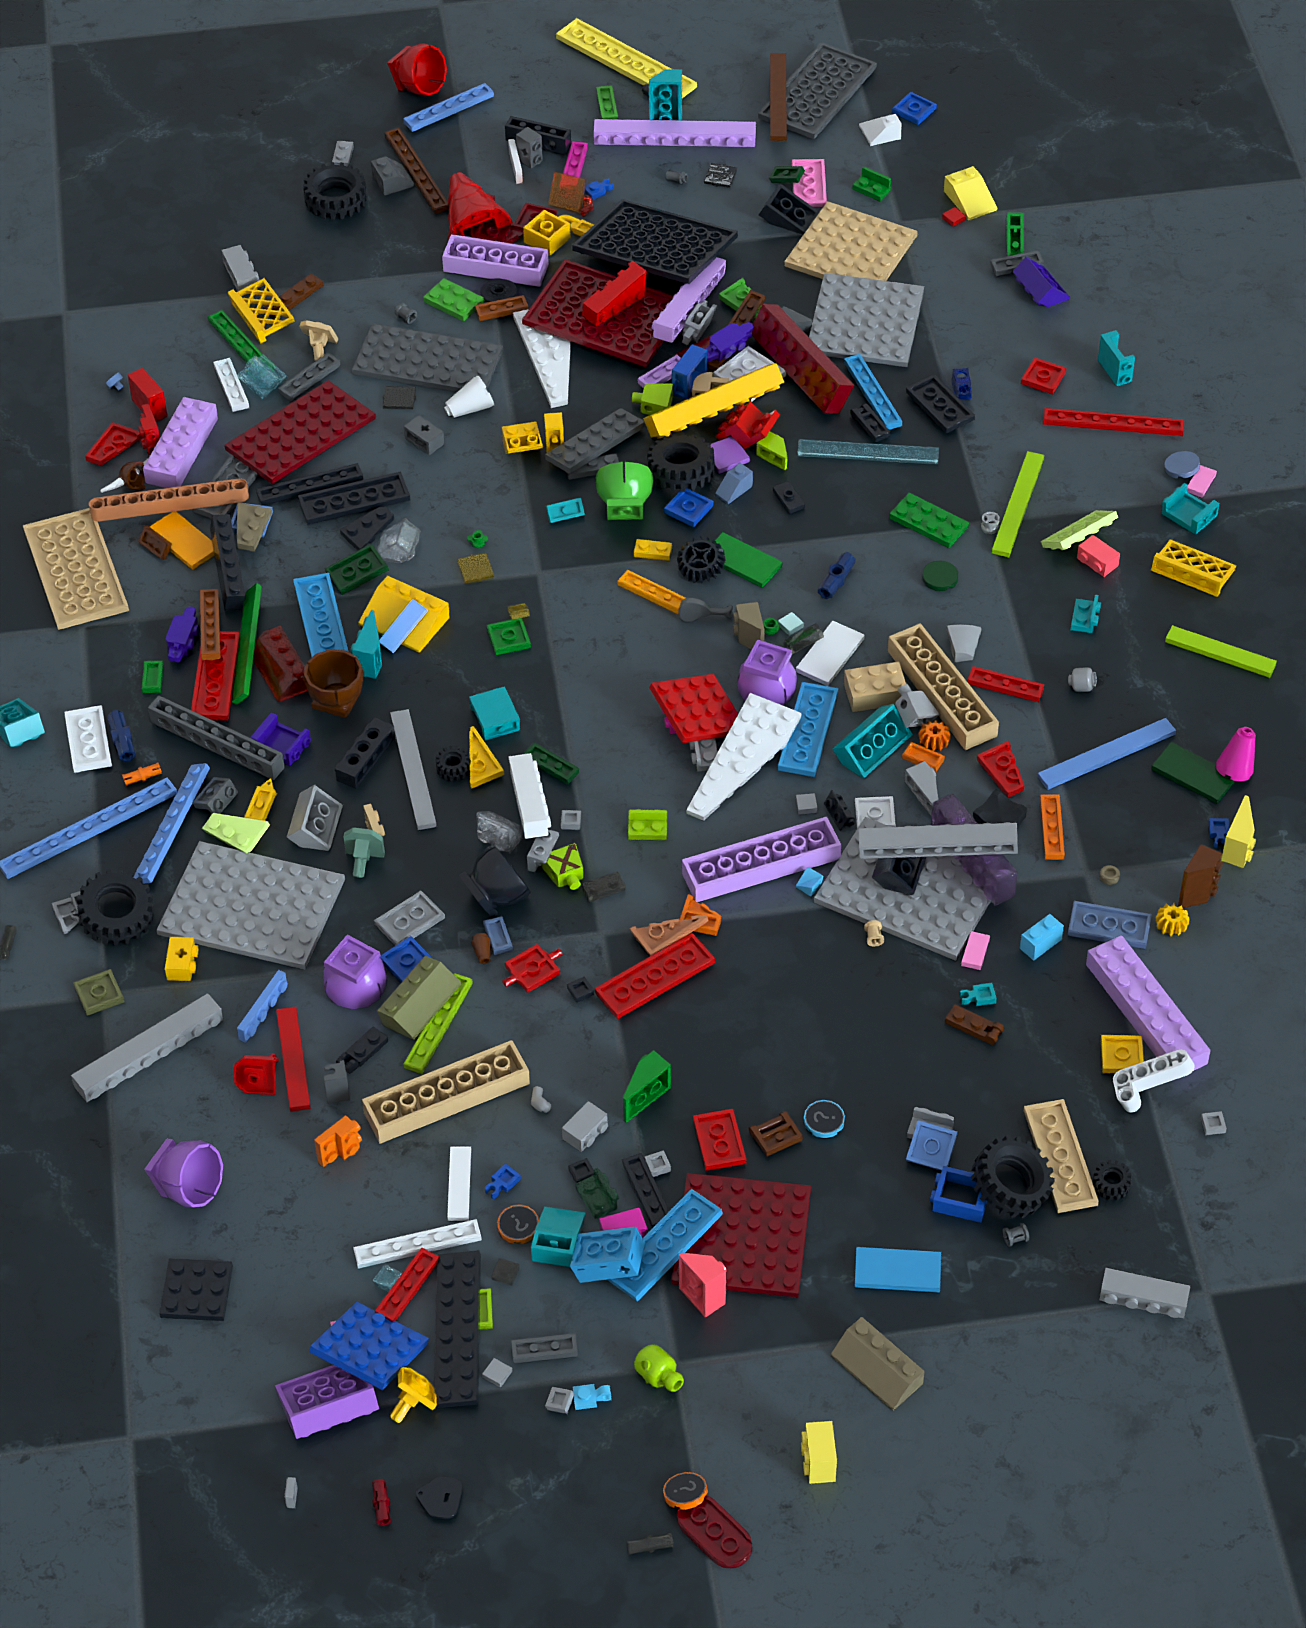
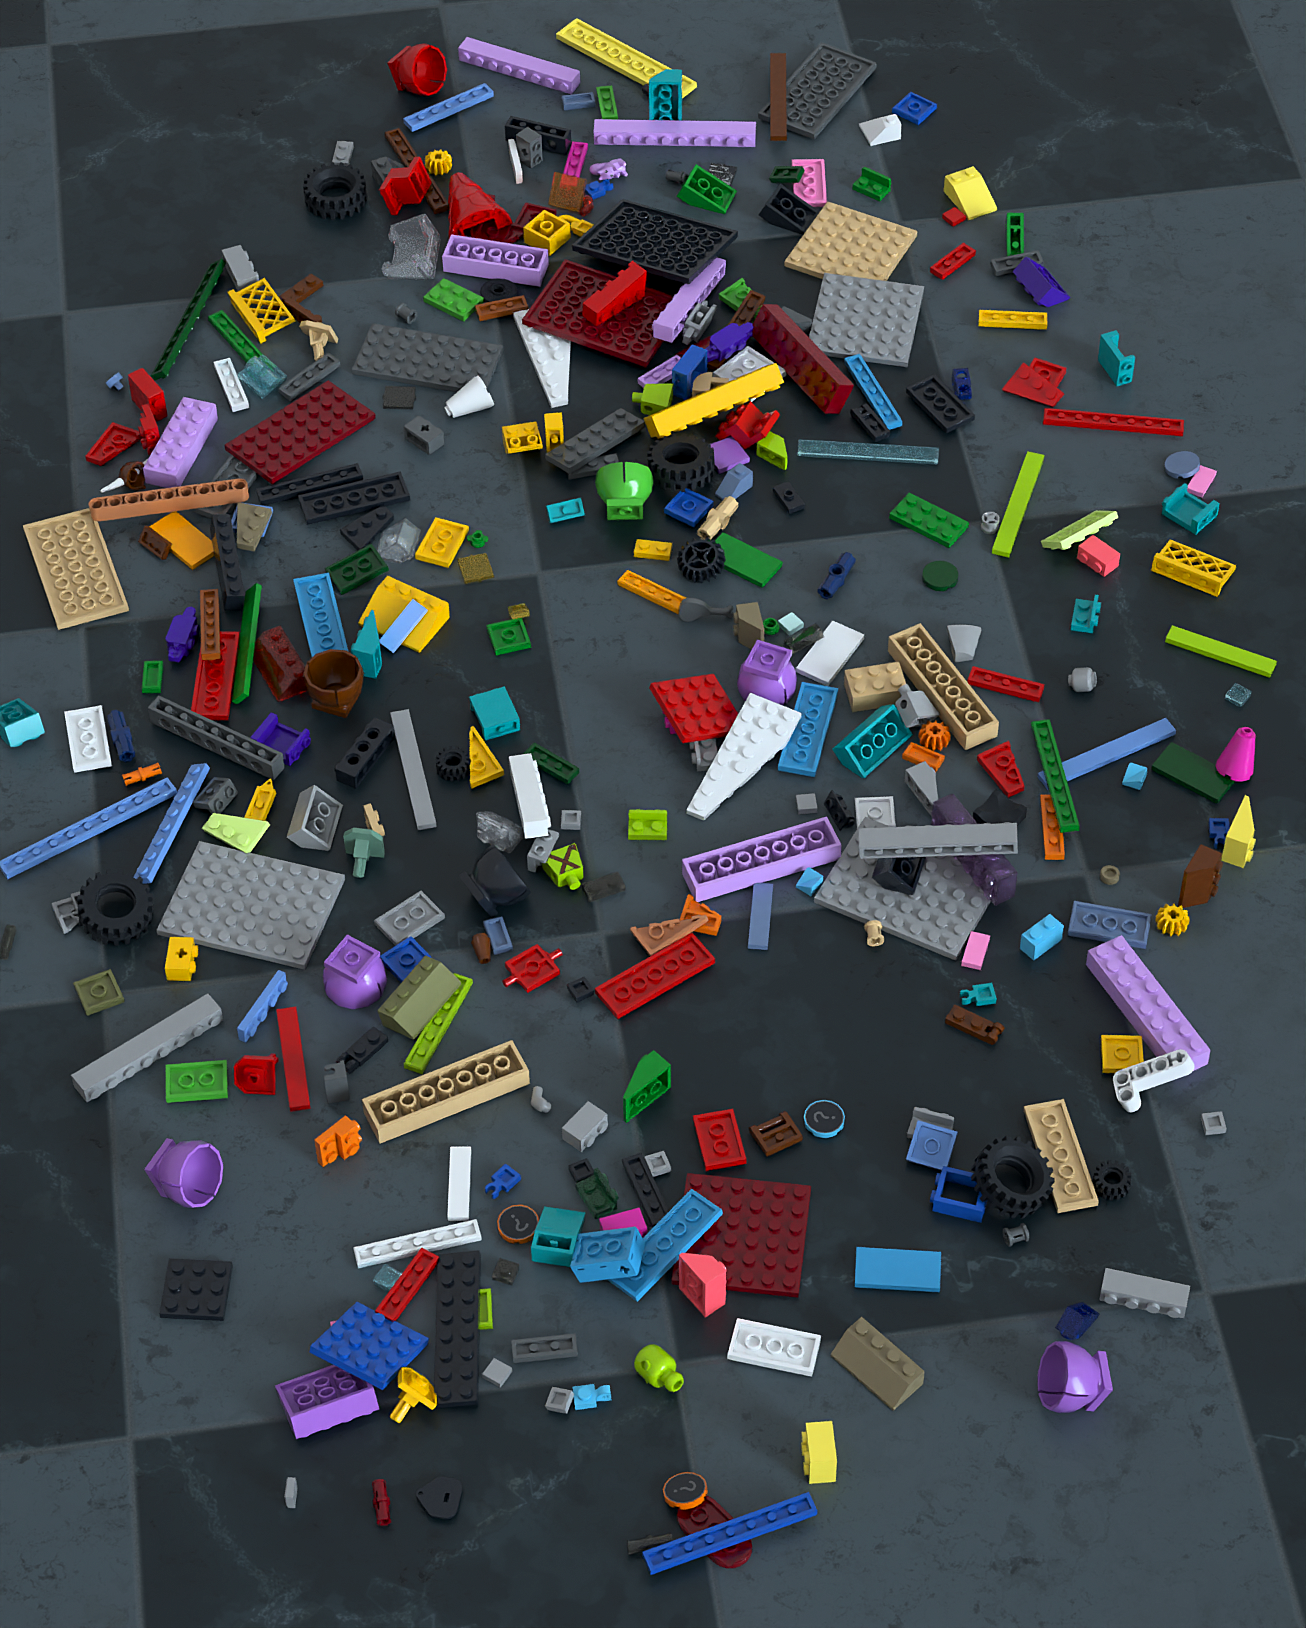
(188, 319): none -> dark green plate
(196, 1081): none -> bright green plate
(300, 313): none -> reddish brown plate
(405, 185): none -> red bracket
(415, 249): none -> clear windscreen
(438, 162): none -> yellow gear
(441, 542): none -> yellow plate
(519, 65): none -> lavender brick
(578, 101): none -> sand blue tile
(609, 169): none -> lavender animal
(706, 191): none -> green slope
(718, 518): none -> tan piece
(729, 1533): none -> blue plate
(760, 916): none -> sand blue tile
(774, 1347): none -> white plate
(952, 261): none -> red plate
(1012, 319): none -> yellow plate
(1033, 386): none -> red wing
(1055, 776): none -> green tile
(1076, 1320): none -> clear blue slope
(1076, 1375): none -> medium lavender plate
(1135, 776): none -> medium azure slope
(1238, 695): none -> clear light blue tile

